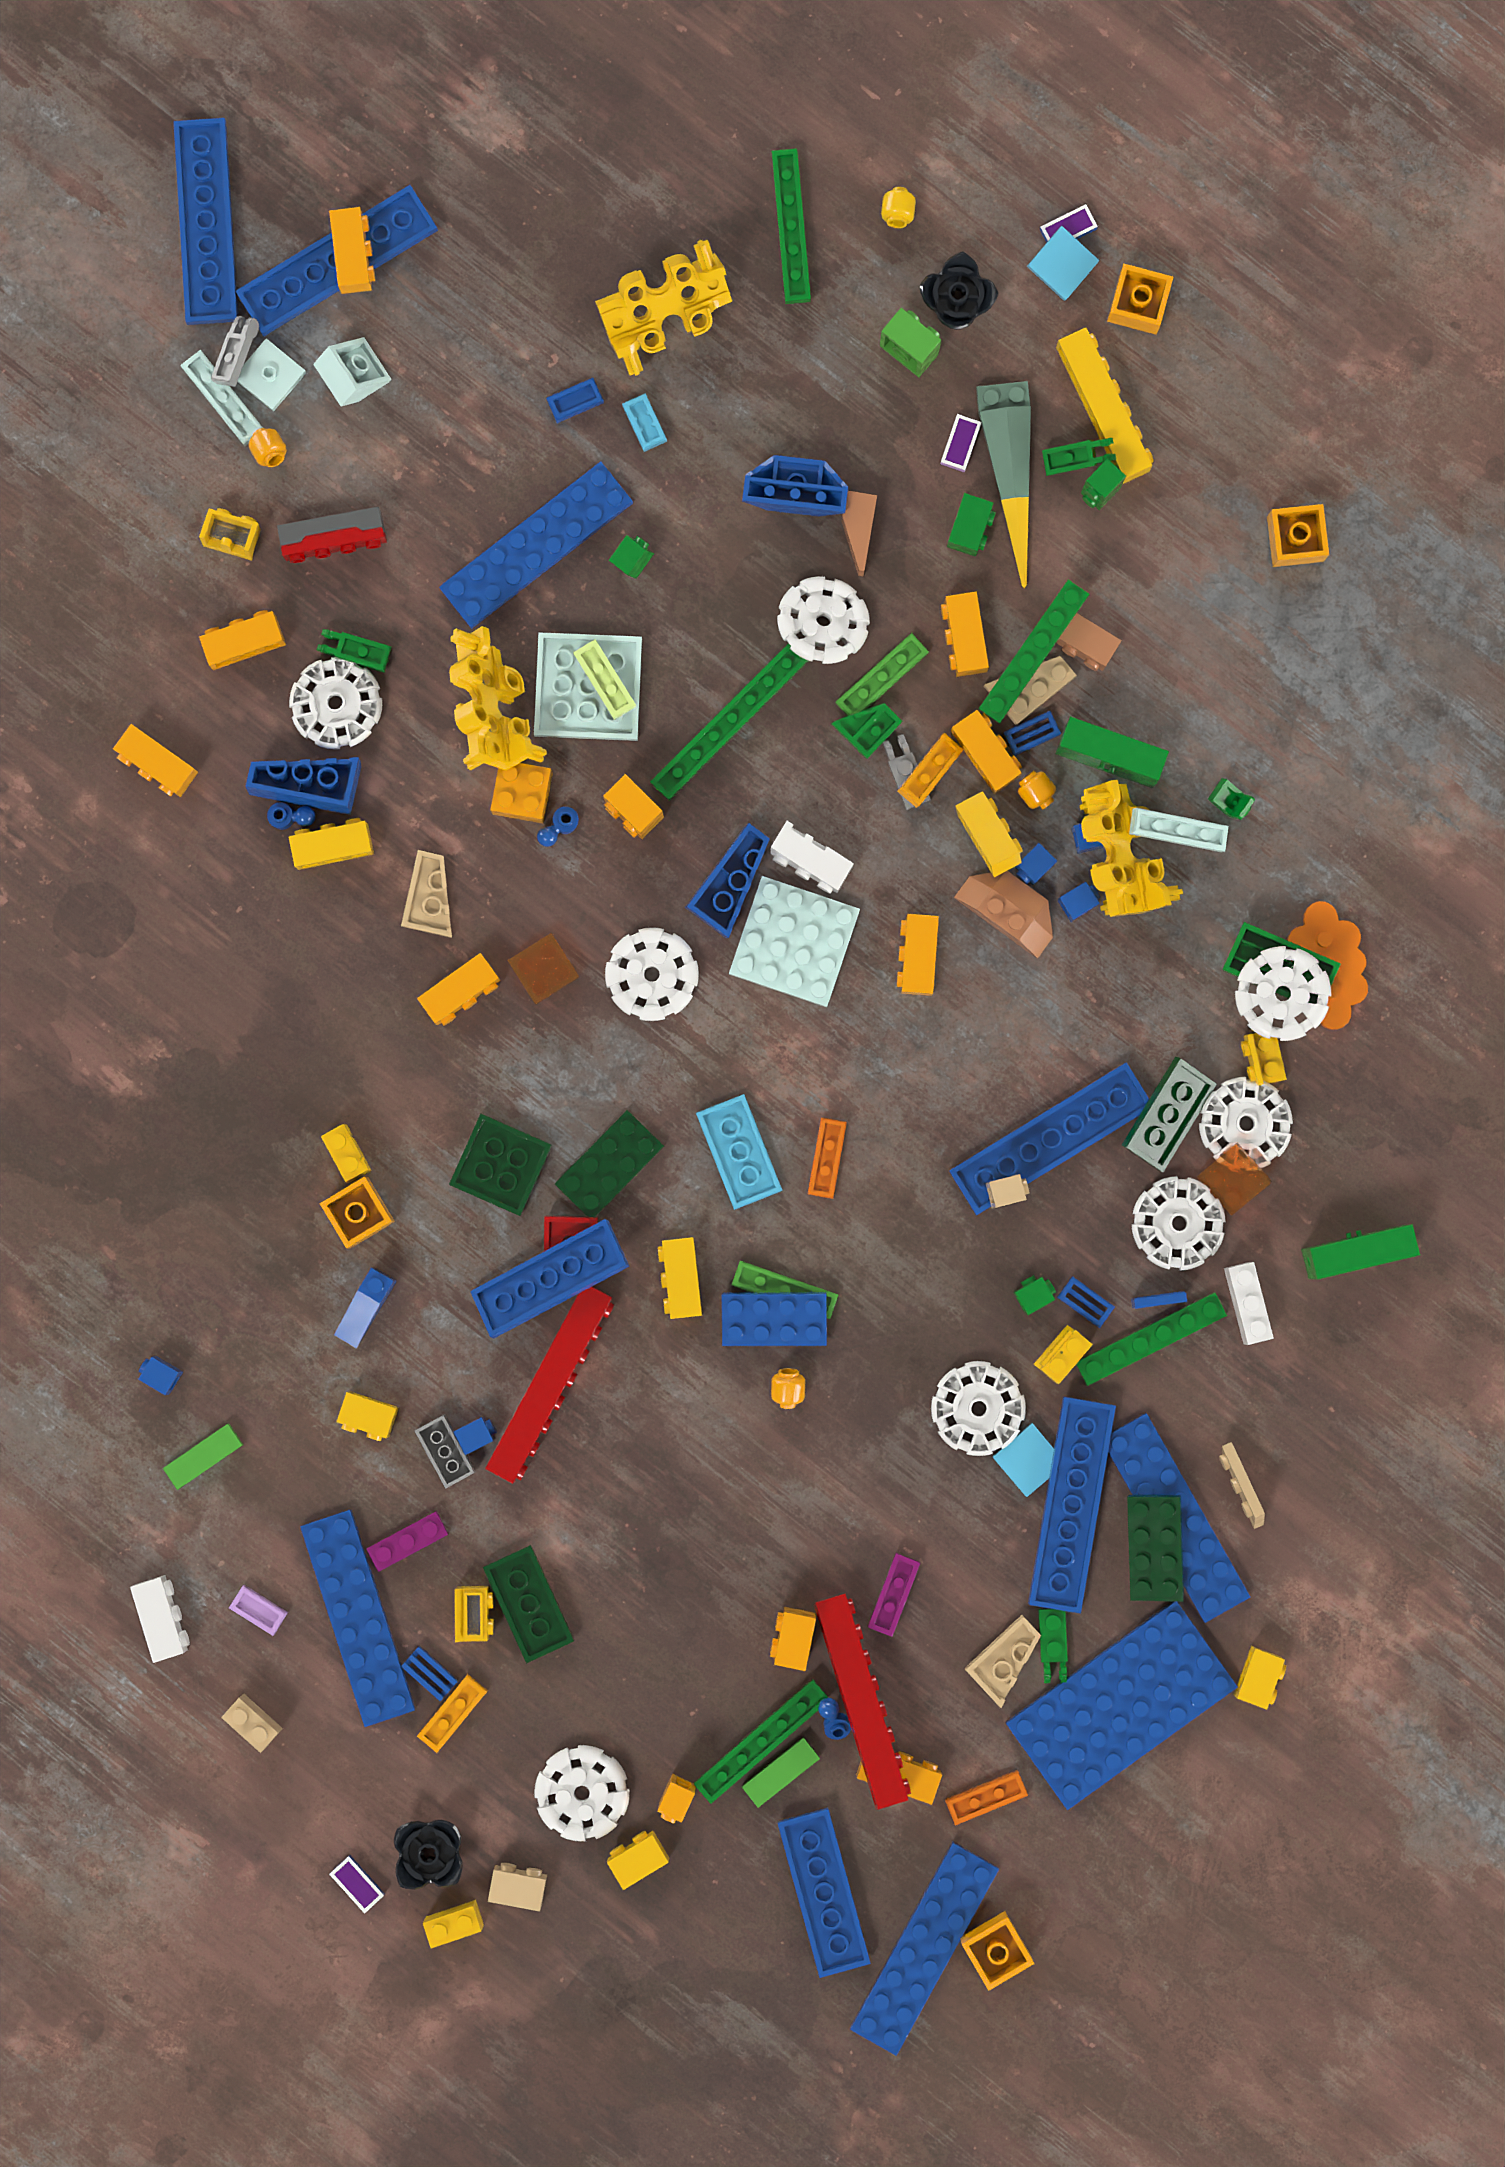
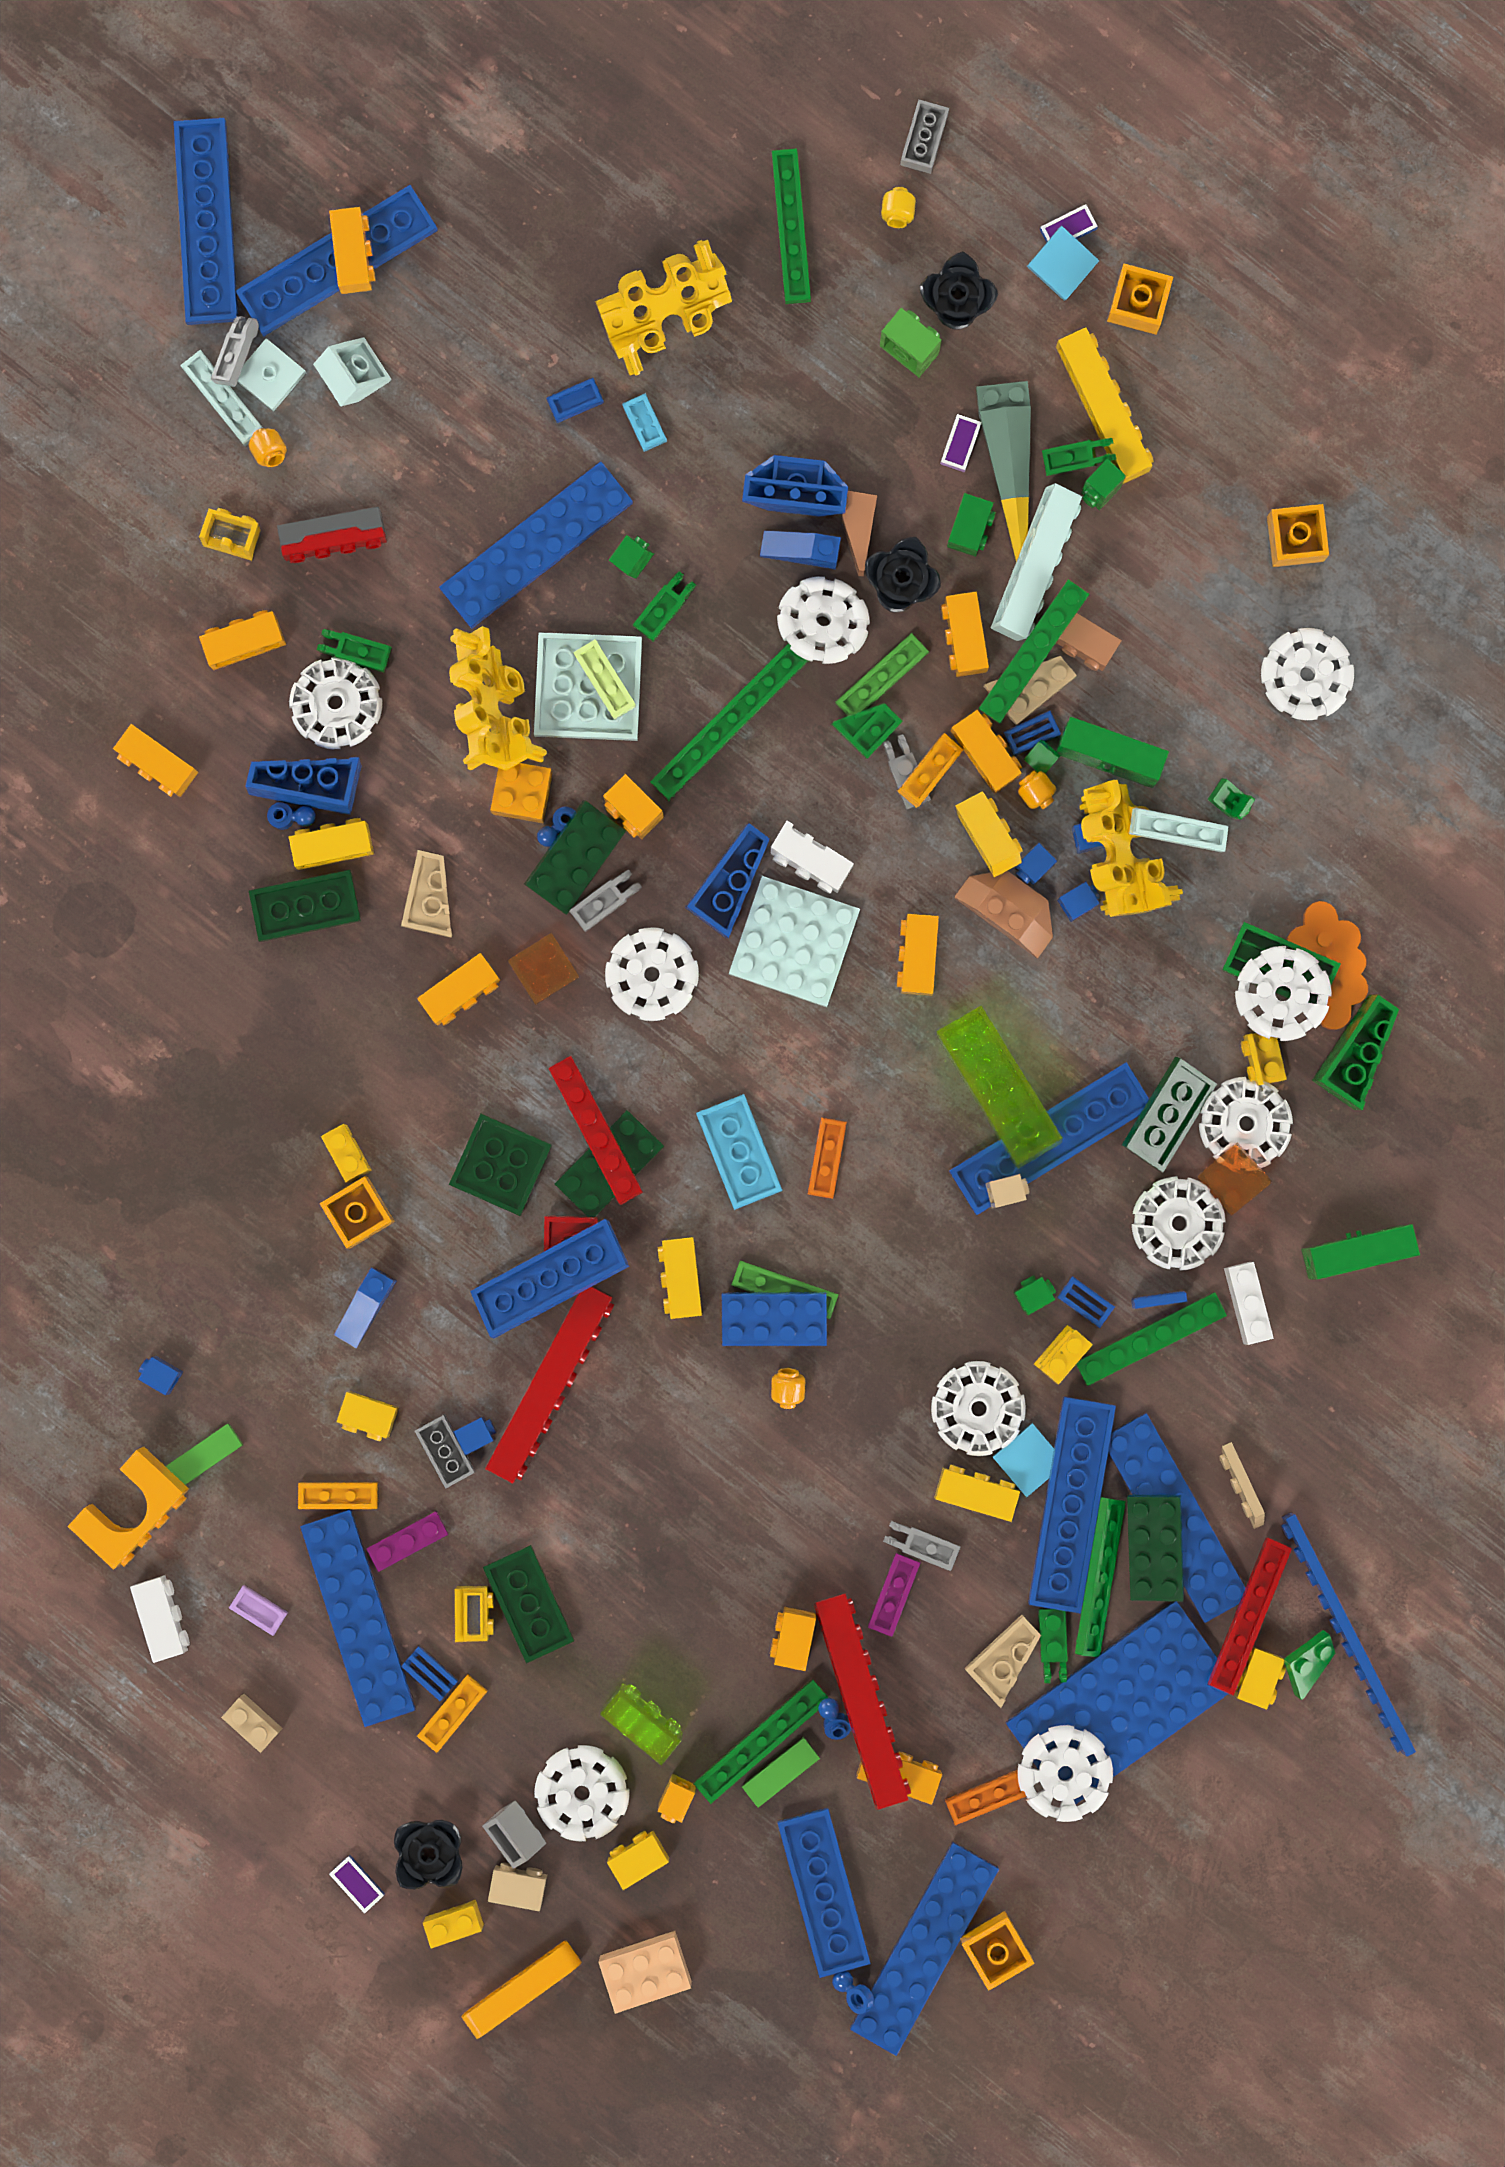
(162, 1494): none -> light orange arch
(304, 905): none -> dark green plate
(338, 1495): none -> light orange tile
(514, 1834): none -> light grey brick
(521, 1989): none -> light orange beam
(574, 857): none -> dark green plate
(595, 1130): none -> red plate
(603, 902): none -> light grey hinge
(642, 1722): none -> clear neon green brick
(645, 1972): none -> light nougat brick
(663, 608): none -> green hinge
(801, 548): none -> slope
(858, 1997): none -> blue plate
(907, 557): none -> black brick
(924, 136): none -> light grey piece
(925, 1546): none -> light grey hinge
(977, 1493): none -> yellow brick
(999, 1087): none -> clear neon green brick
(1036, 562): none -> light aqua brick
(1042, 757): none -> green tile
(1068, 1789): none -> white plate
(1100, 1577): none -> green plate
(1249, 1616): none -> red plate
(1309, 1662): none -> green wing
(1310, 658): none -> white plate
(1352, 1645): none -> blue plate
(1354, 1059): none -> green wedge

